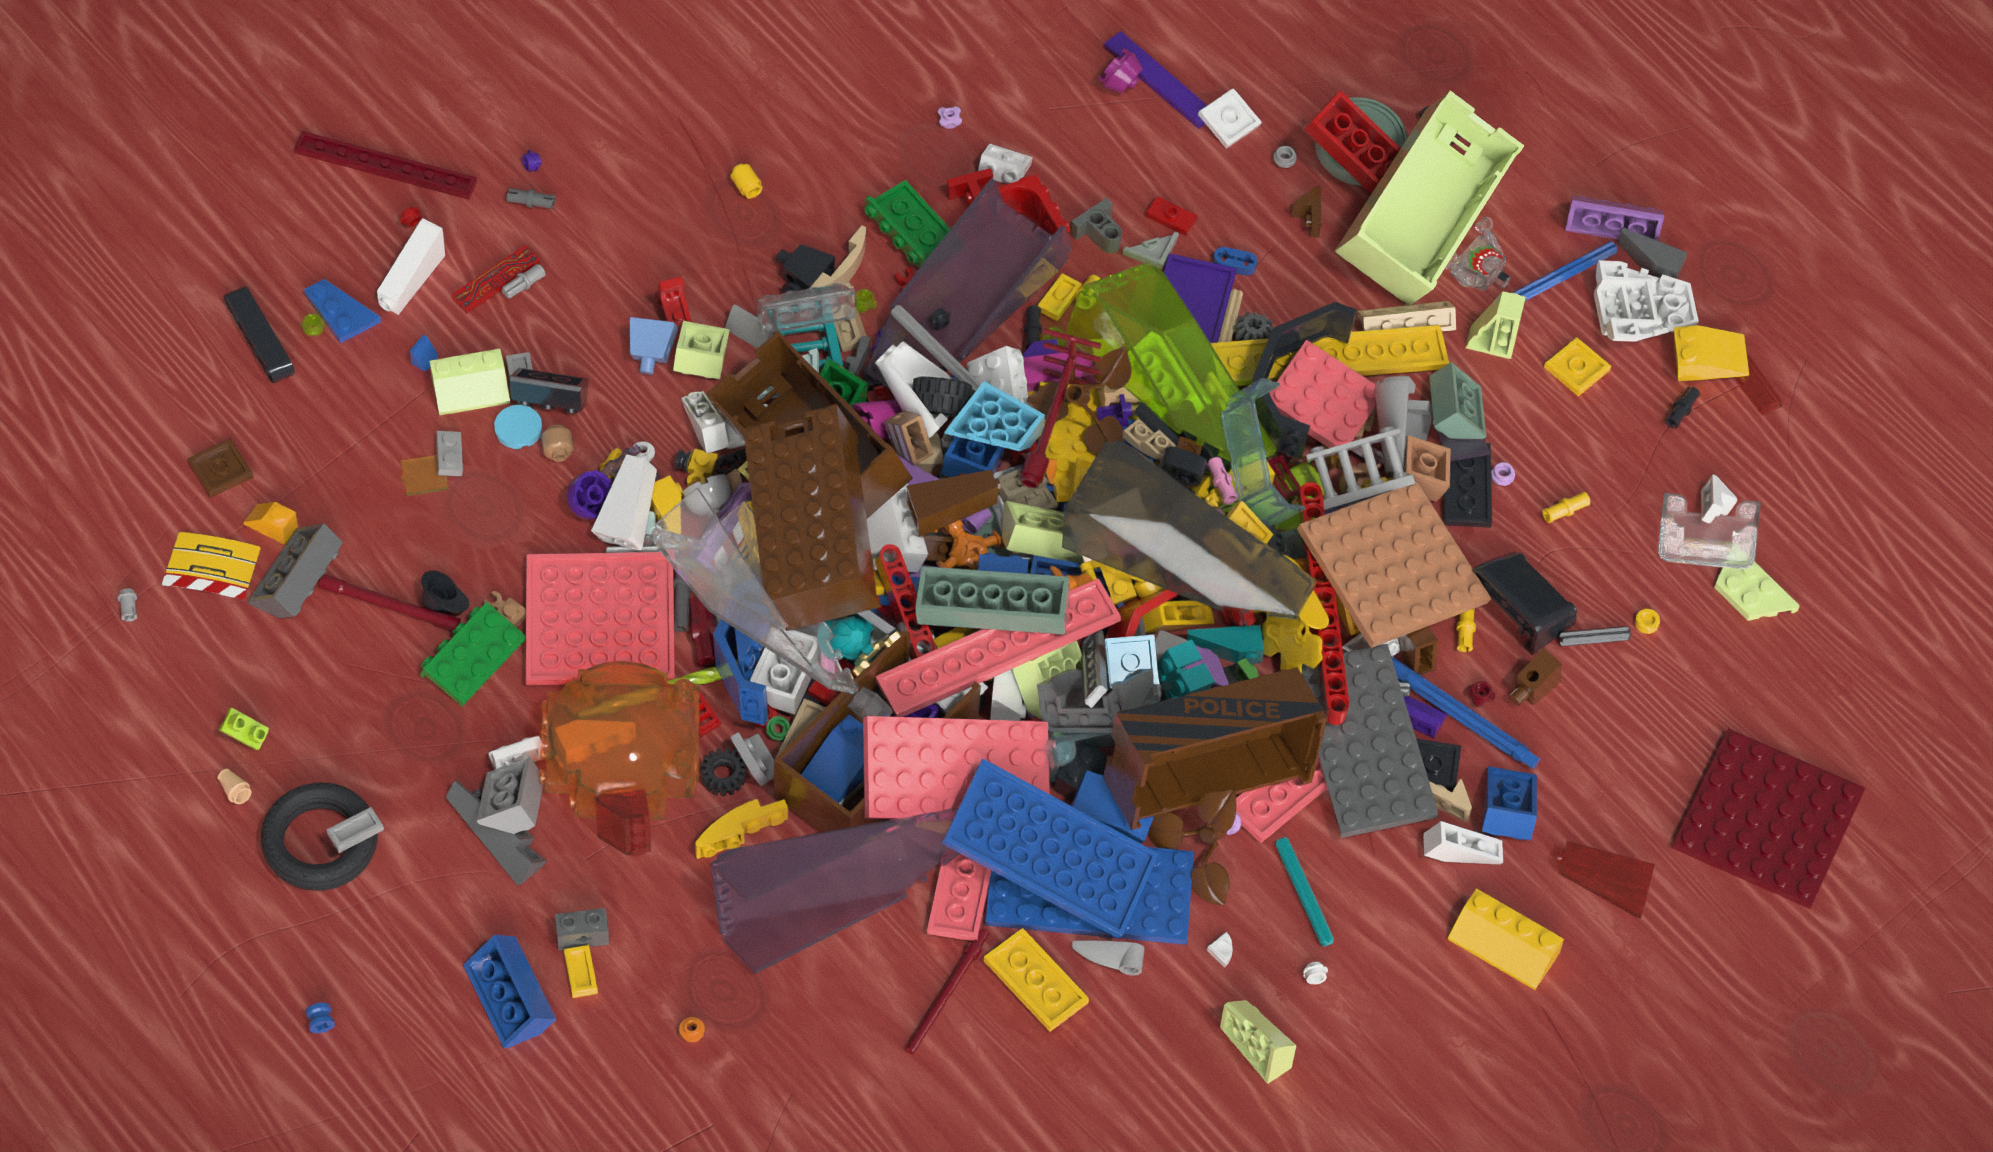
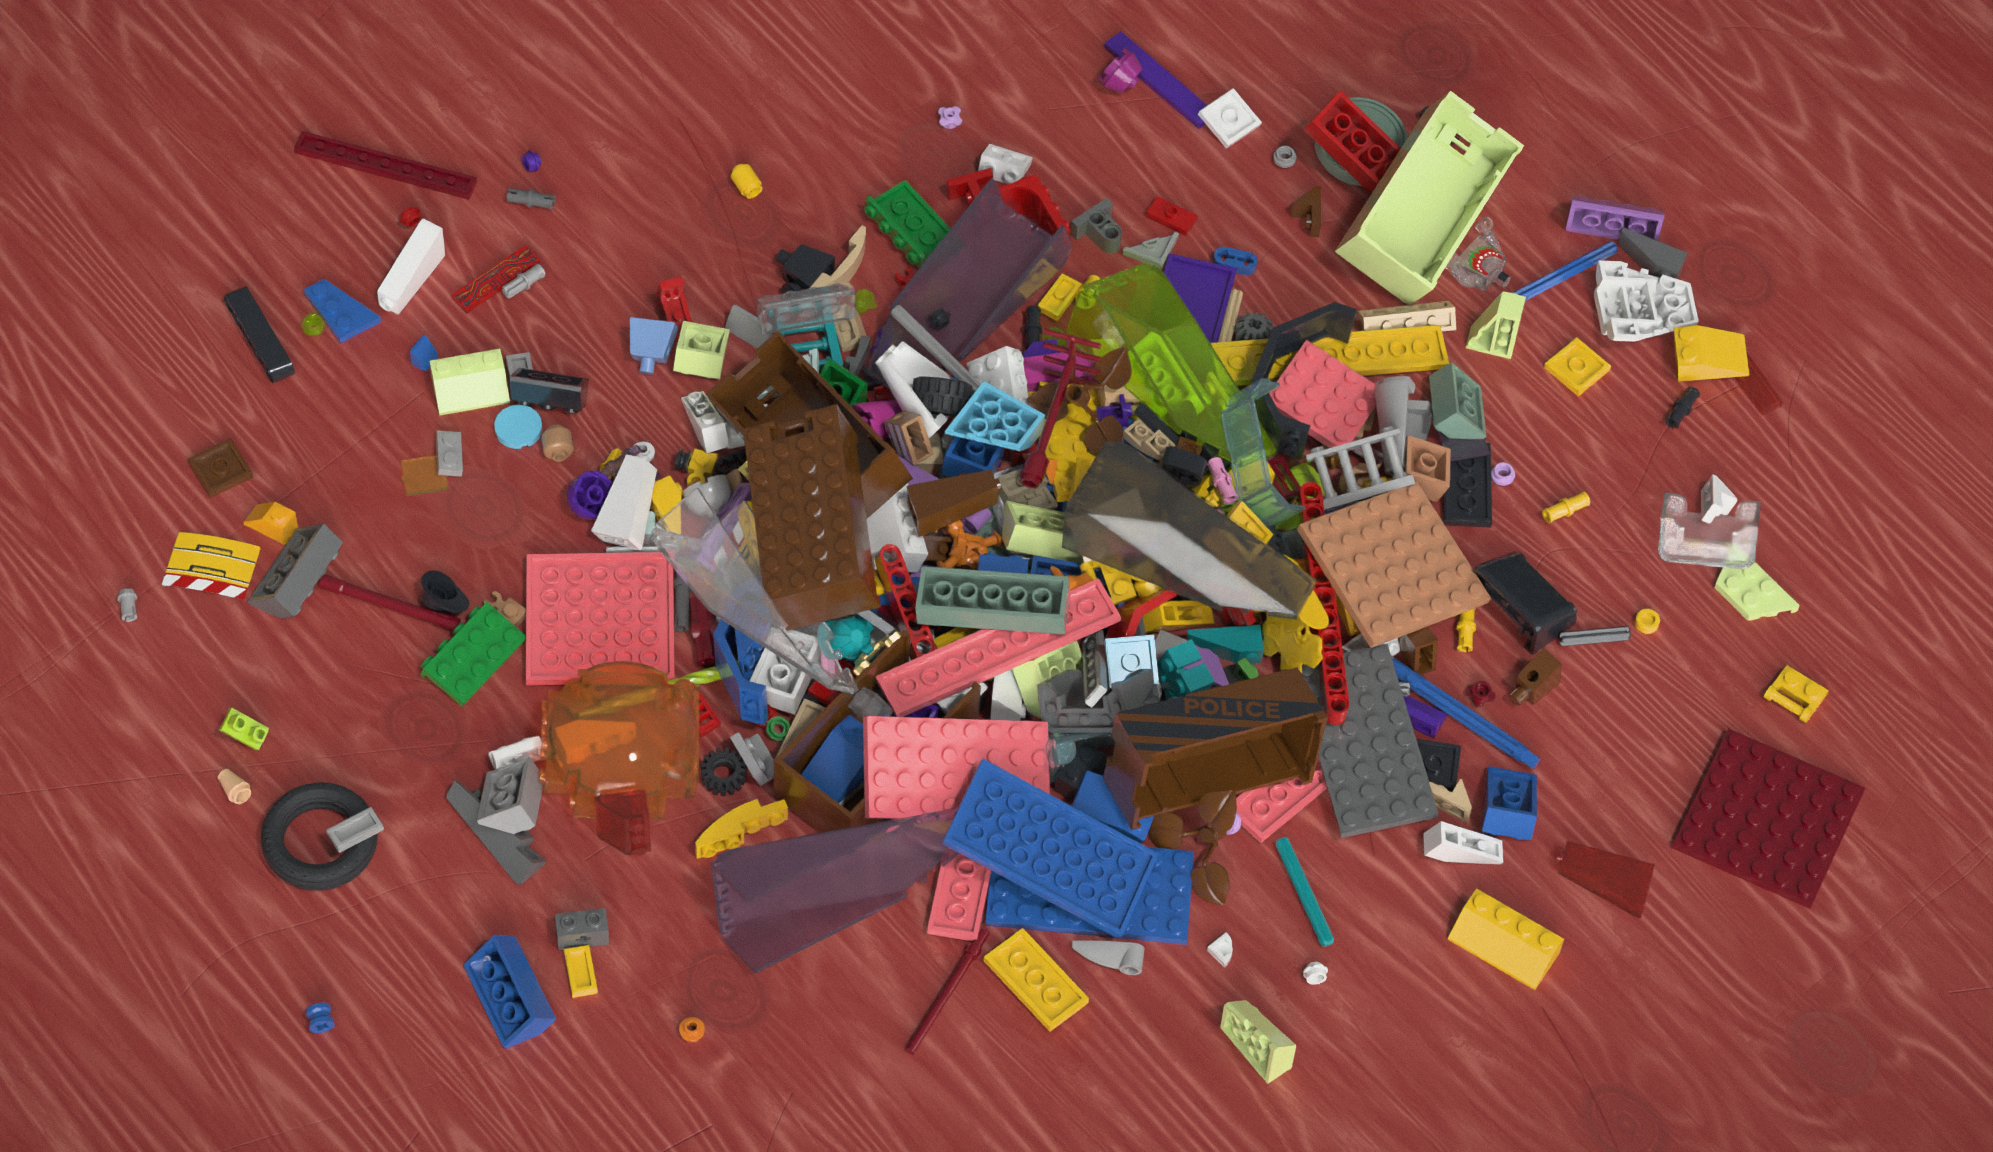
(1798, 688): none -> yellow plate

